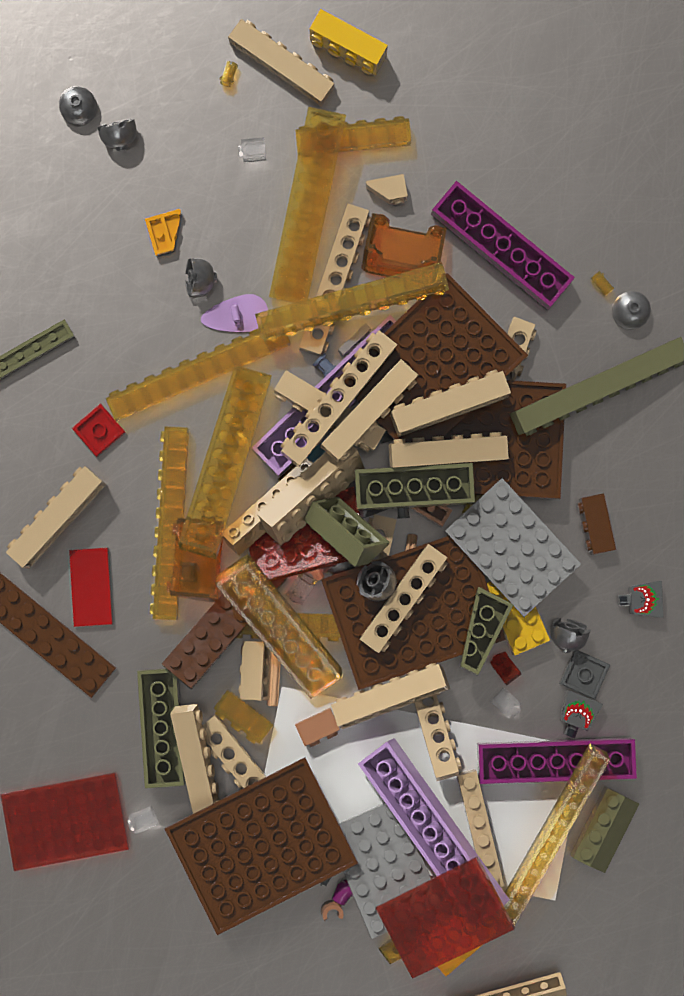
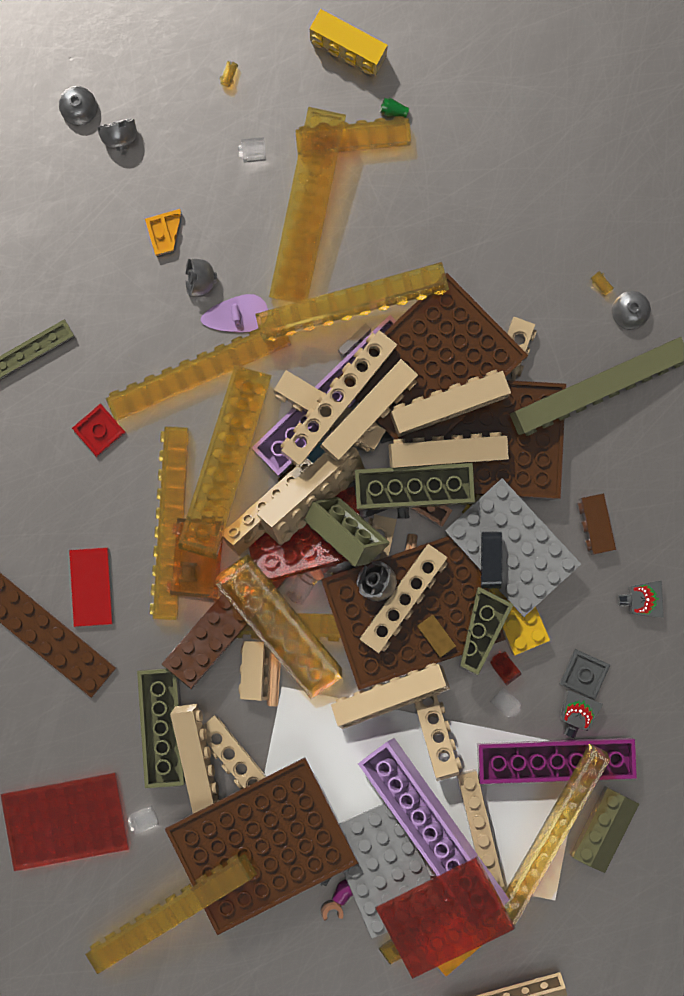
(55, 518): tan brick -> none
(173, 912): none -> clear yellow brick
(243, 717): clear yellow brick -> none
(281, 62): tan brick -> none
(316, 727): nougat brick -> none
(324, 365): sand blue bush -> none
(352, 214): tan brick -> none
(389, 189): tan slope -> none
(393, 108): none -> green cone
(399, 250): clear orange windscreen -> none
(436, 635): none -> pearl gold tile
(491, 560): none -> black beam
(502, 245): magenta brick -> none
(569, 635): flat silver cylinder -> none

